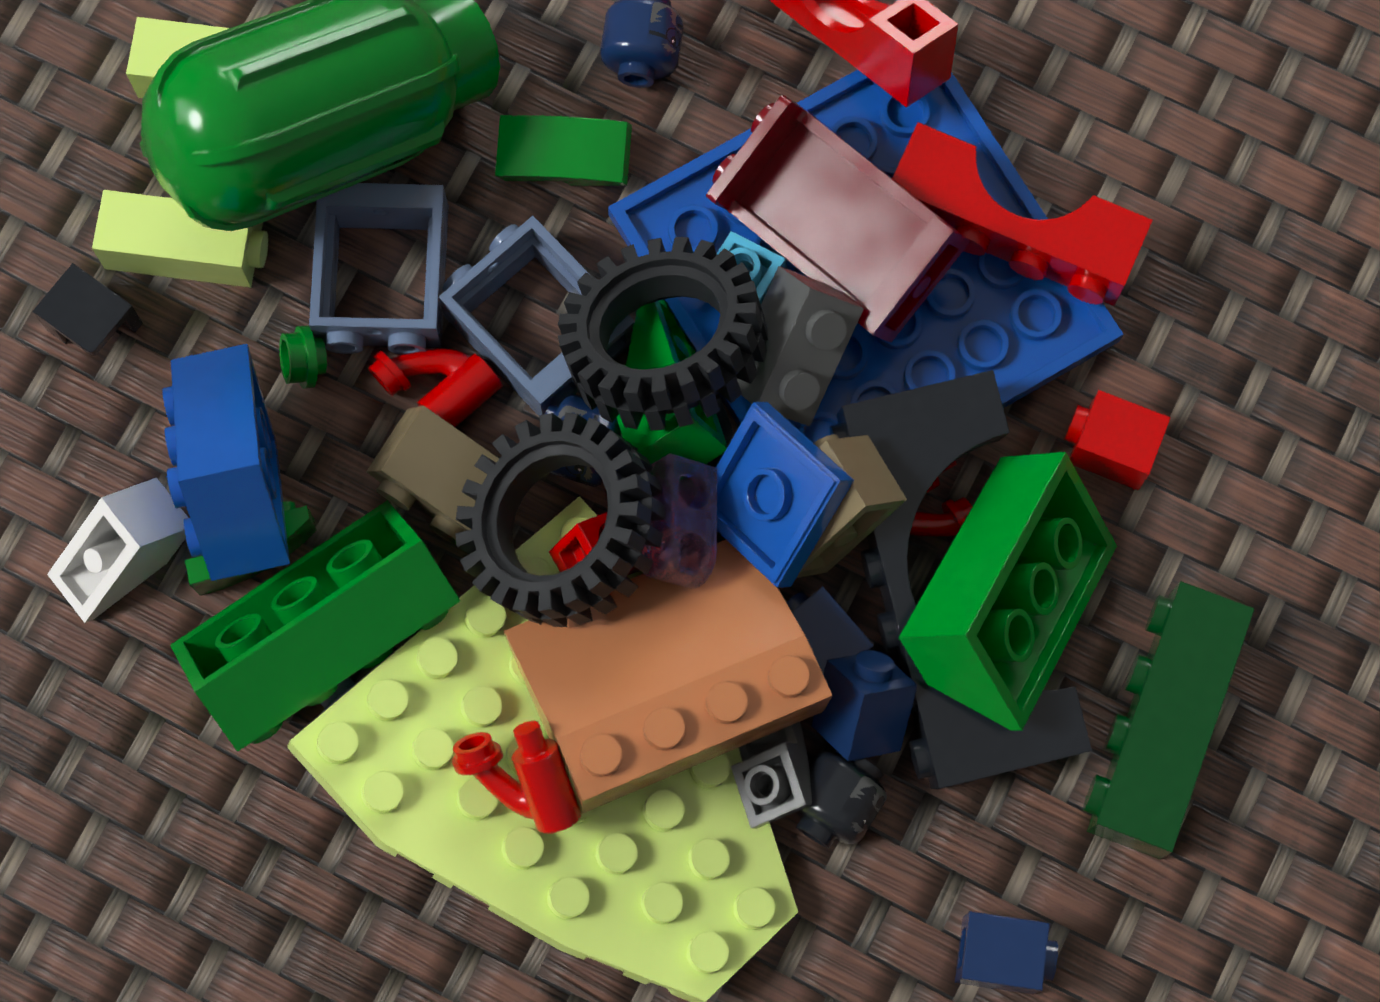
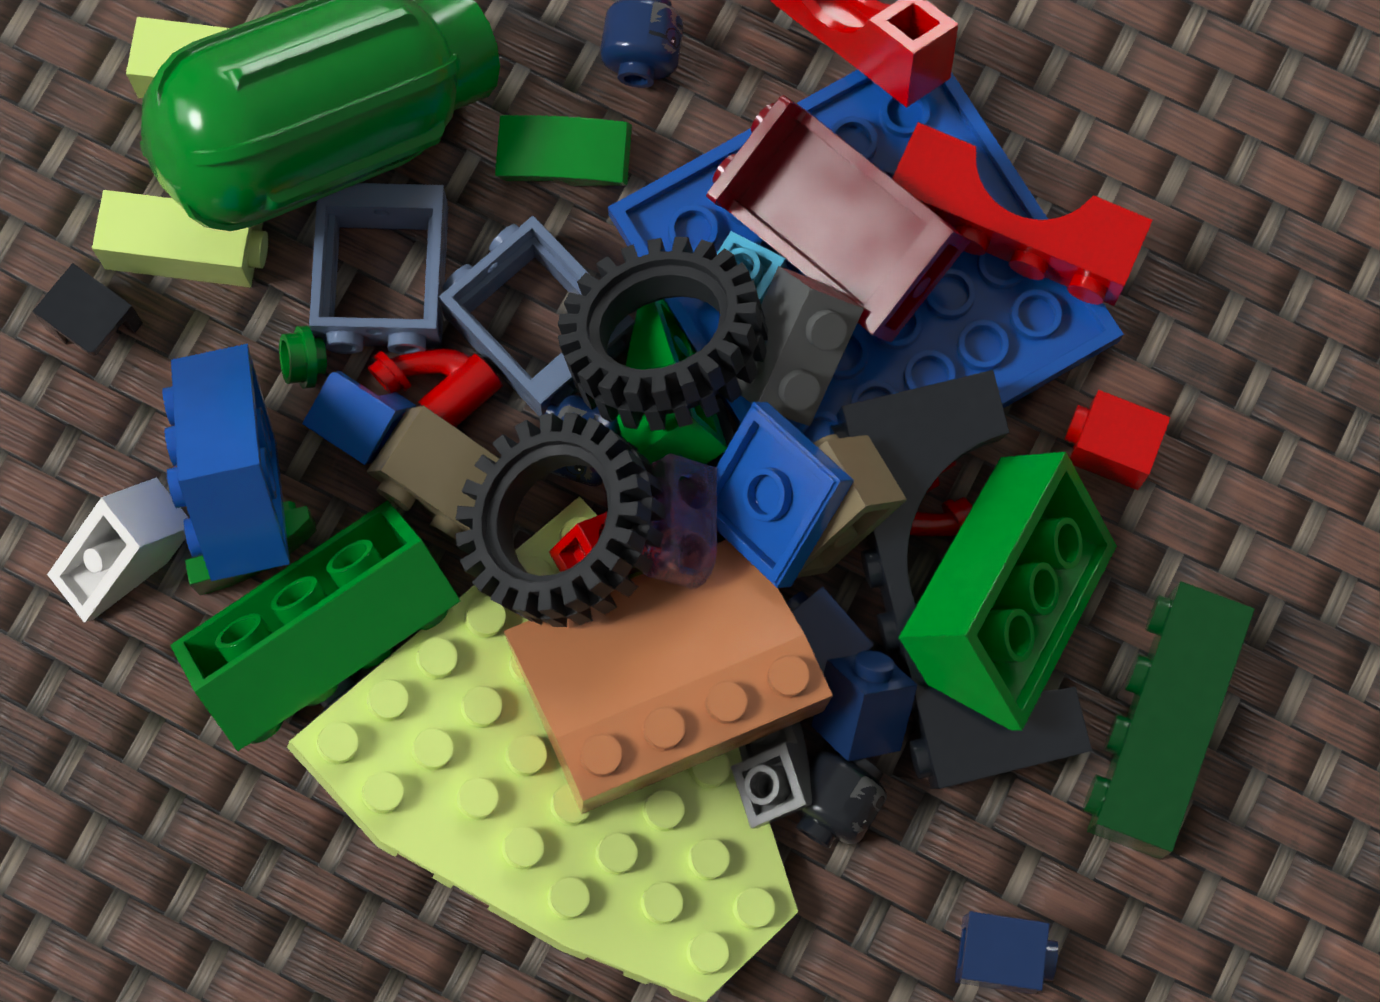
(355, 416): none -> blue panel
(545, 784): red plant -> none

